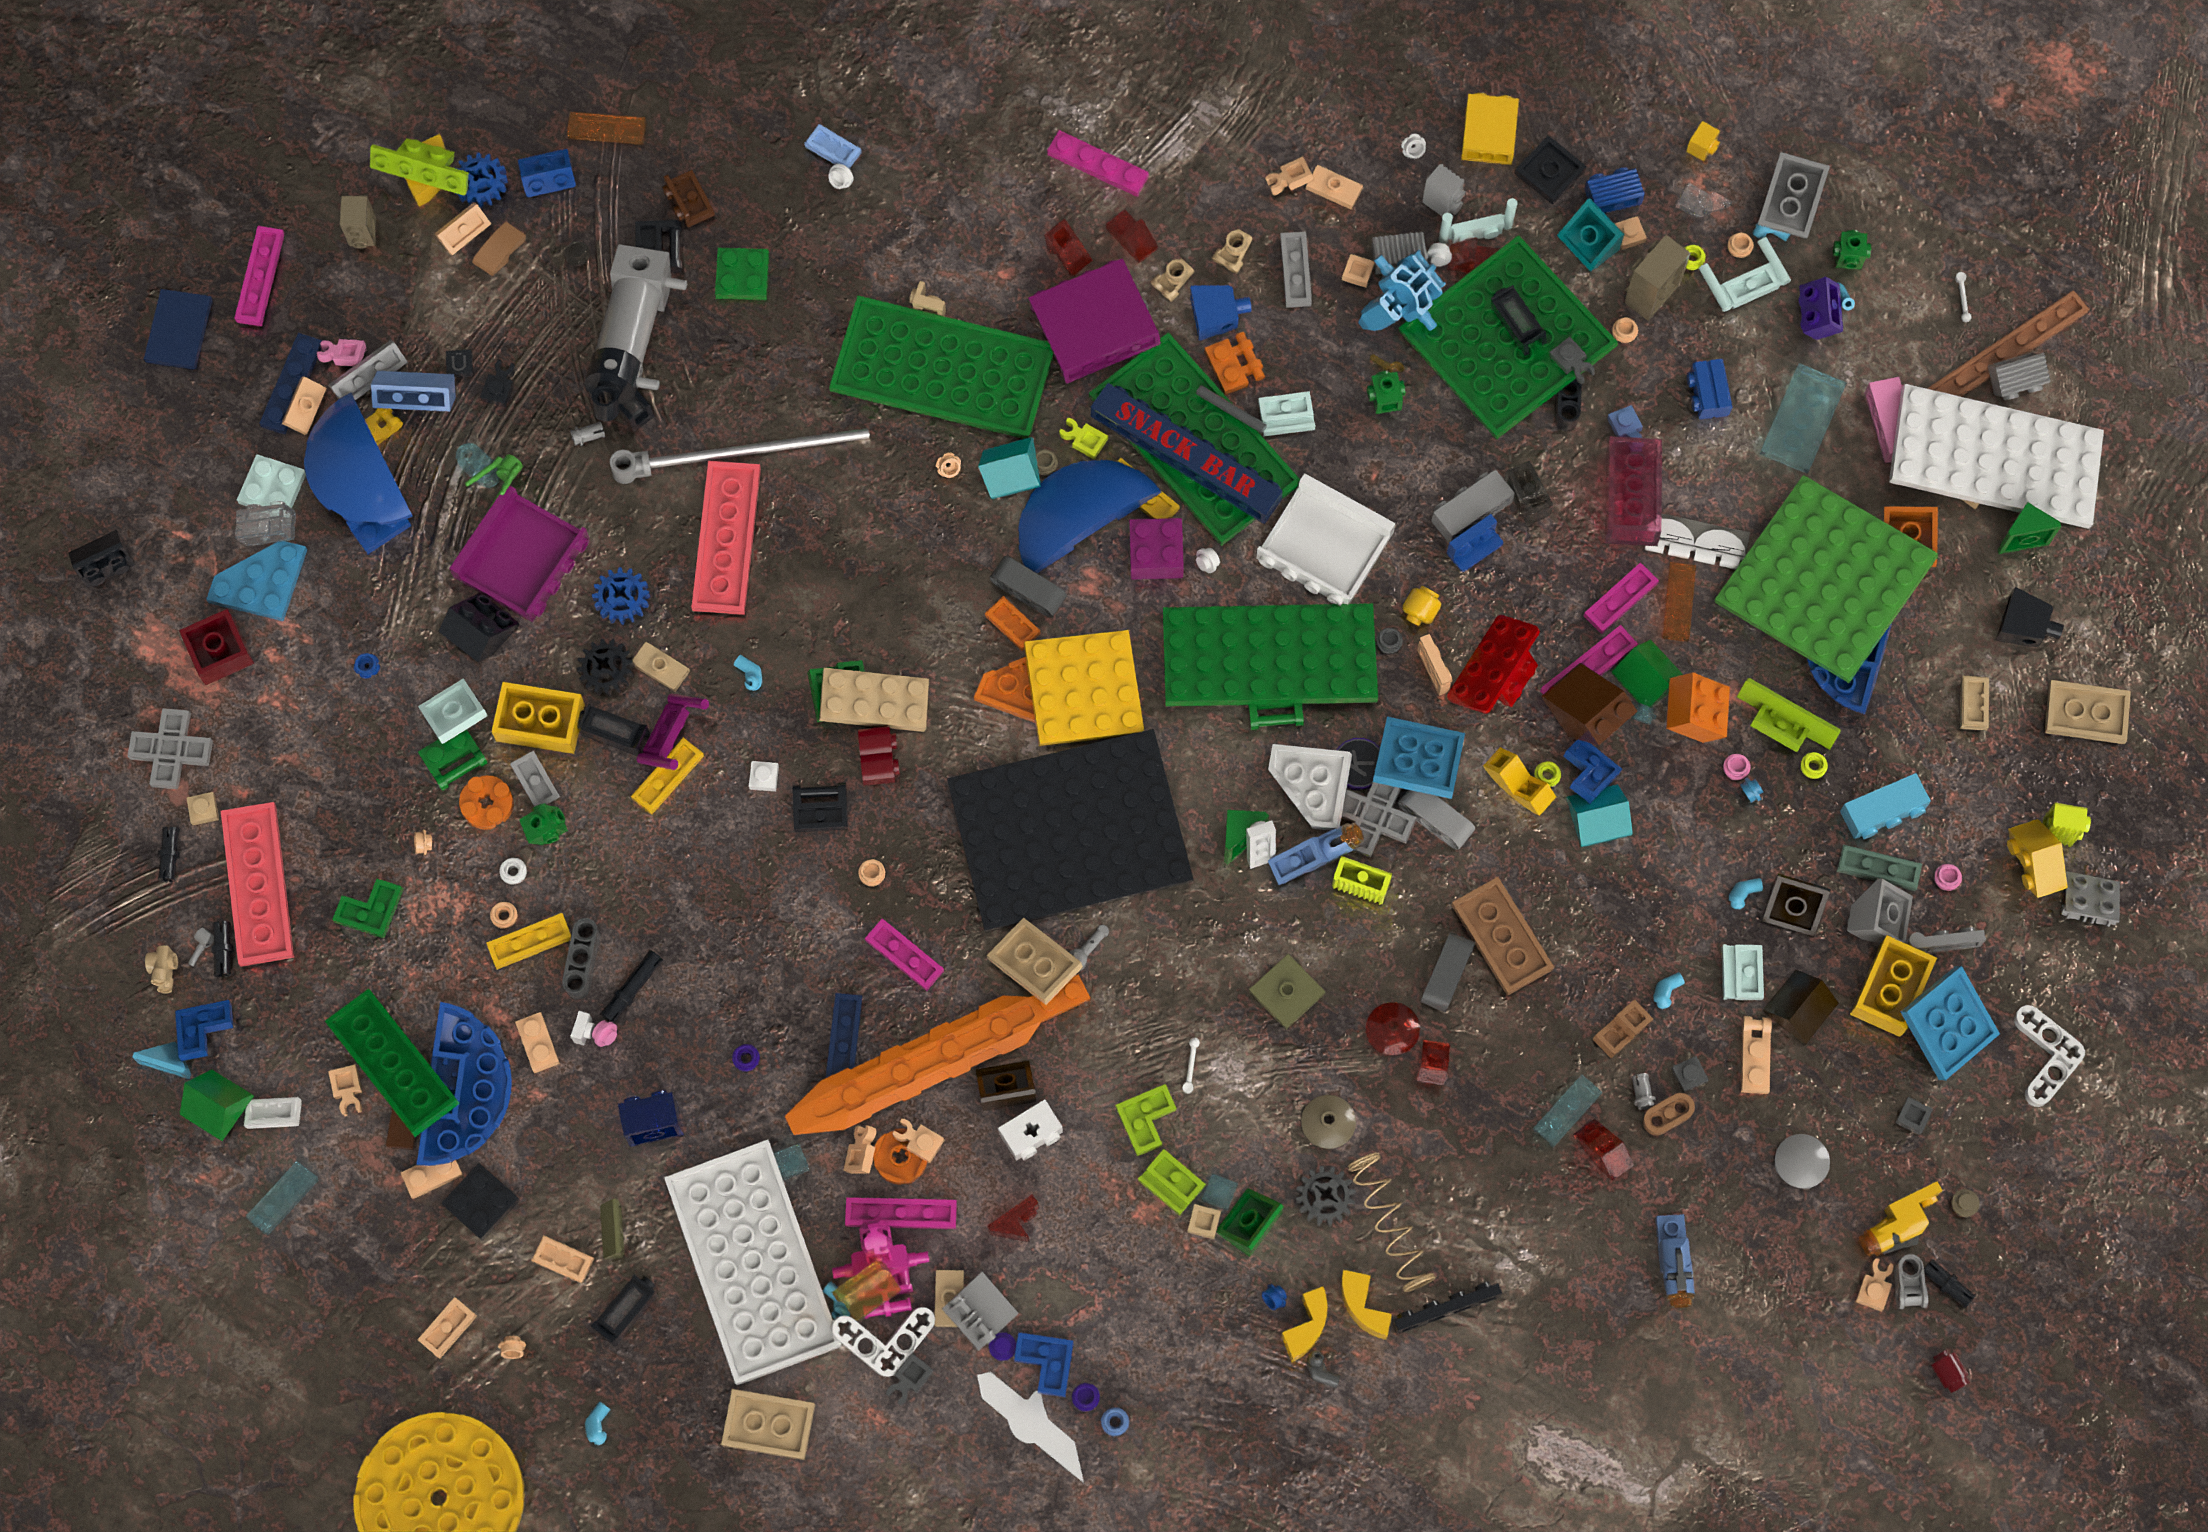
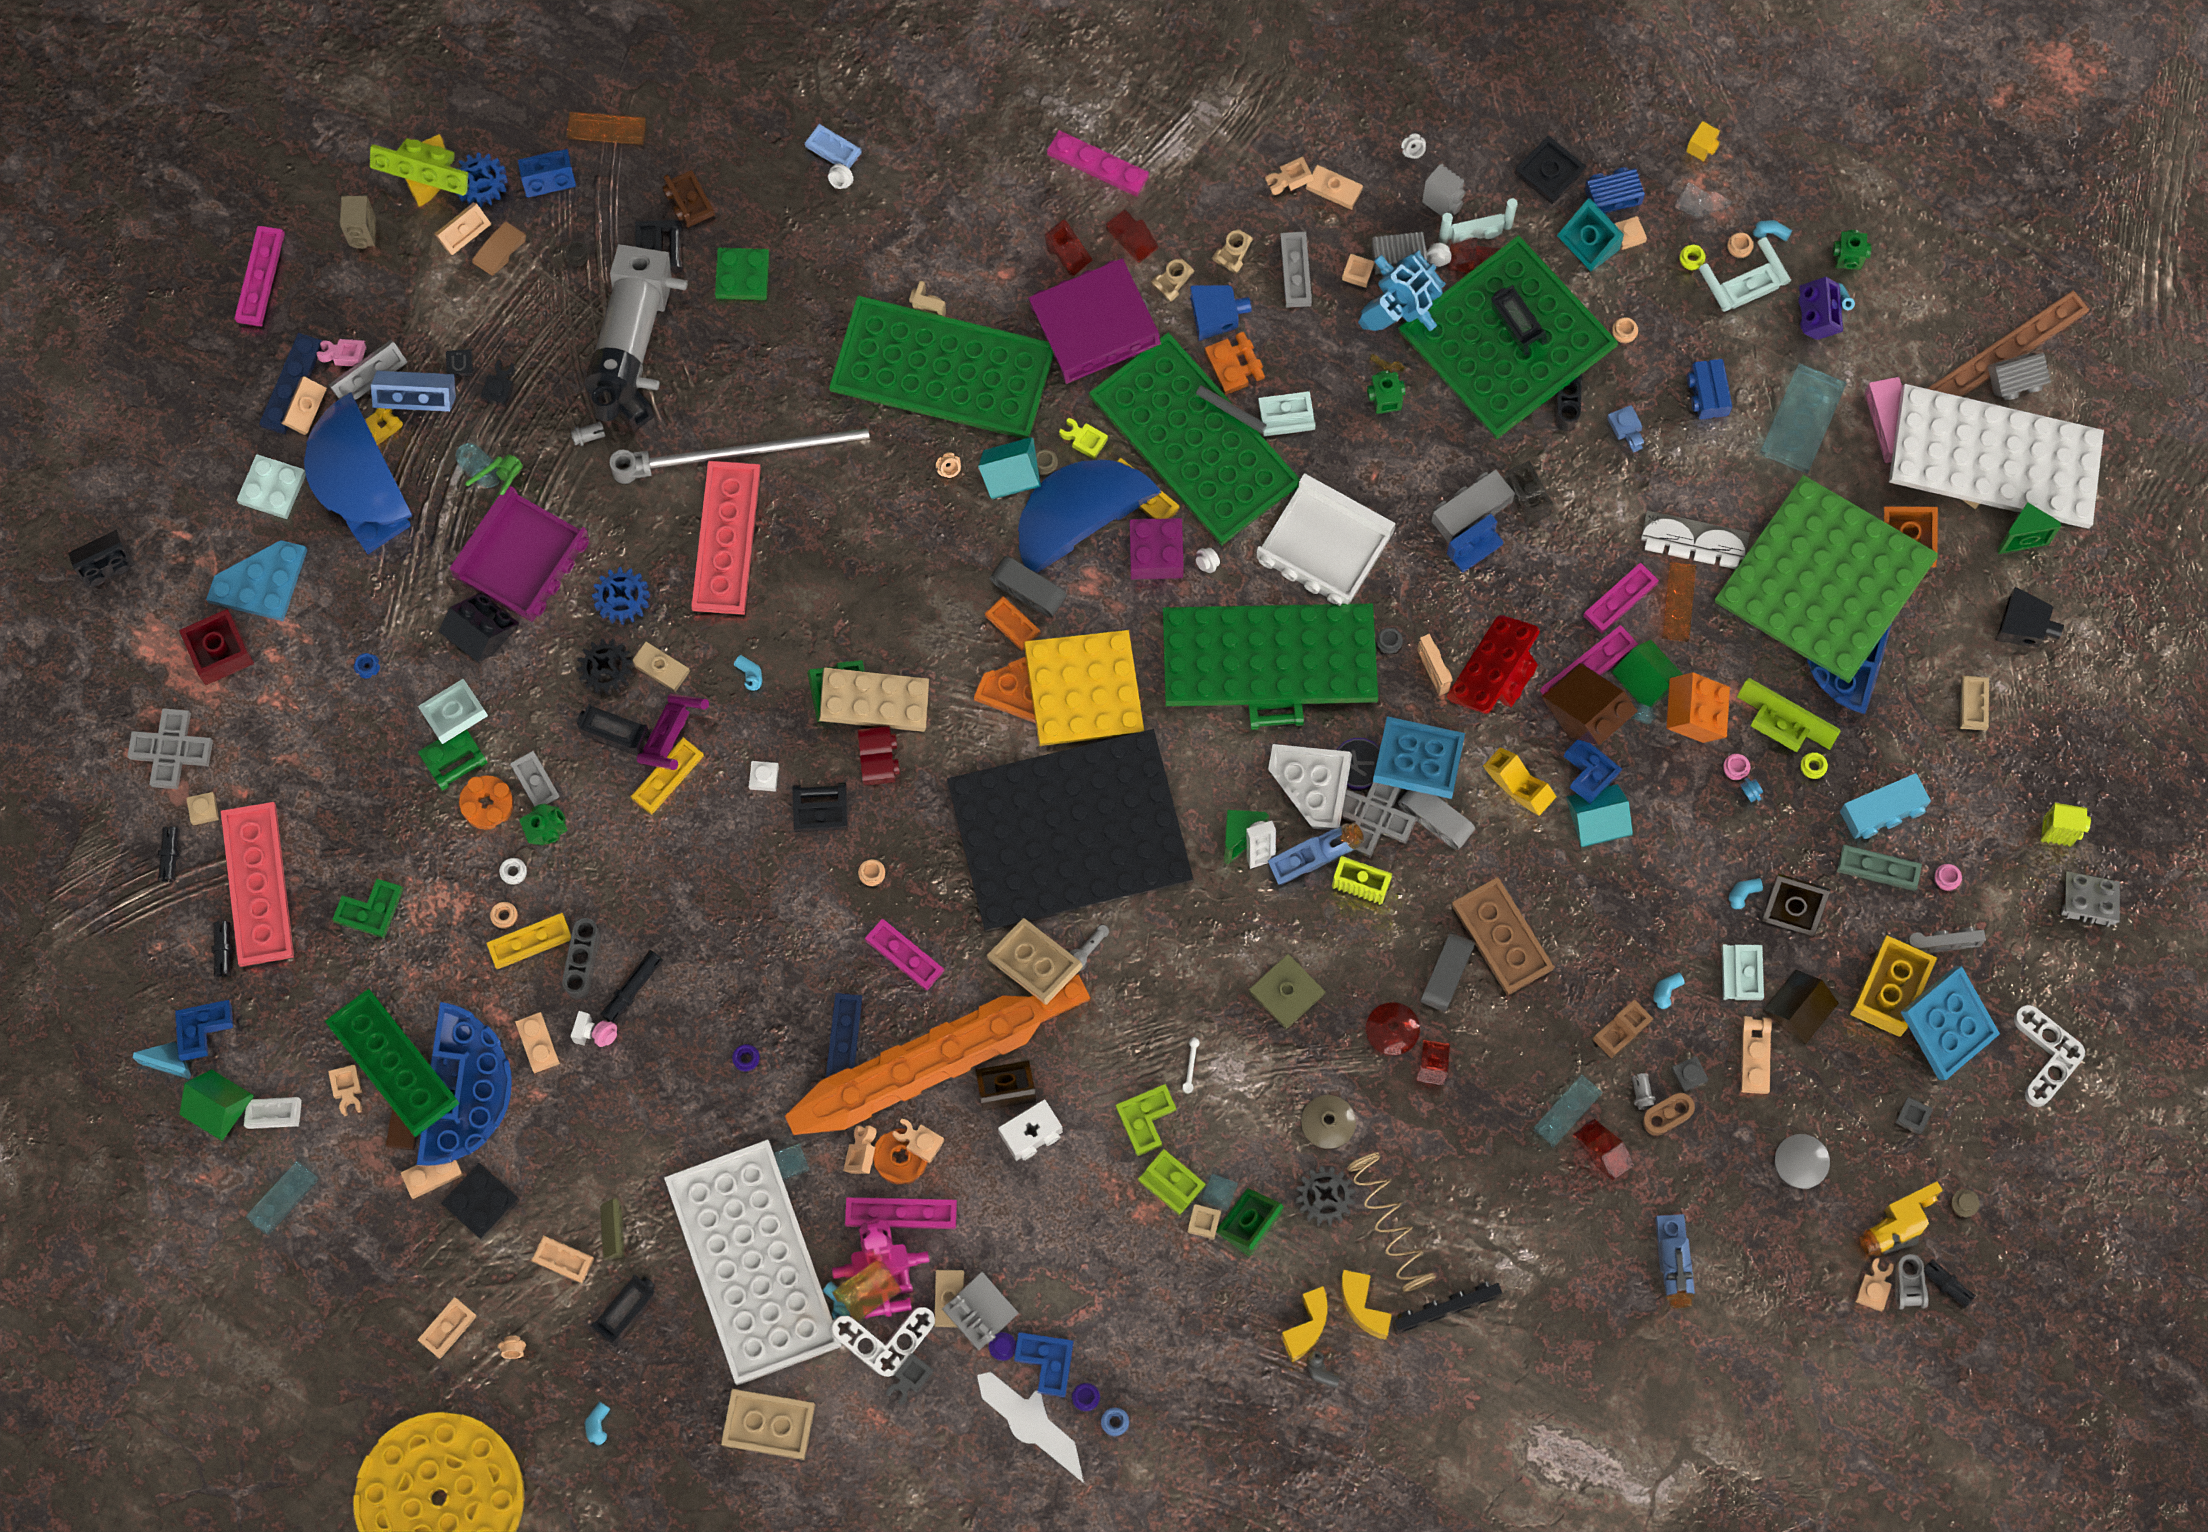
(161, 967): tan plate -> none
(178, 329): dark blue tile -> none
(205, 940): light grey hand -> none
(265, 523): clear brick -> none
(422, 842): light nougat plate -> none
(537, 717): yellow brick -> none
(650, 1118): clear blue brick -> none
(1008, 1224): clear red slope -> none
(1186, 452): dark blue brick -> none
(1274, 1297): blue plate -> none
(1421, 606): yellow head -> none
(1490, 128): yellow brick -> none
(1551, 767): neon yellow plate -> none
(1571, 357): dark grey plate -> none
(1633, 491): clear pink brick -> none
(1656, 276): dark tan brick -> none
(1793, 195): light grey slope -> none
(1880, 912): light grey slope -> none
(1950, 1371): dark red brick -> none
(1960, 278): white hinge -> none
(2040, 857): yellow brick -> none
(2087, 712): tan plate -> none

